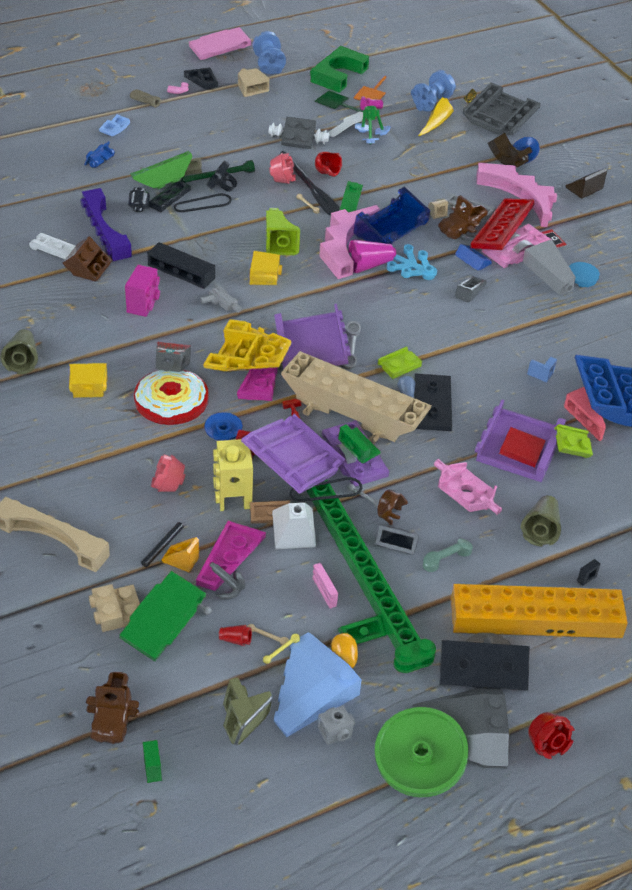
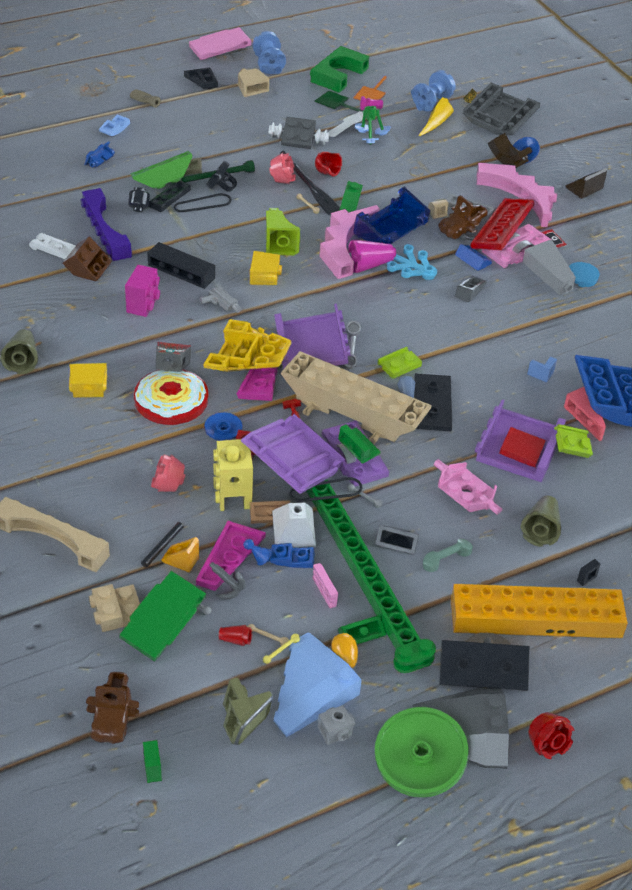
(178, 90): bright pink arm -> none
(260, 554): none -> blue piece
(292, 557): none -> blue slope
(389, 501): reddish brown piece -> none

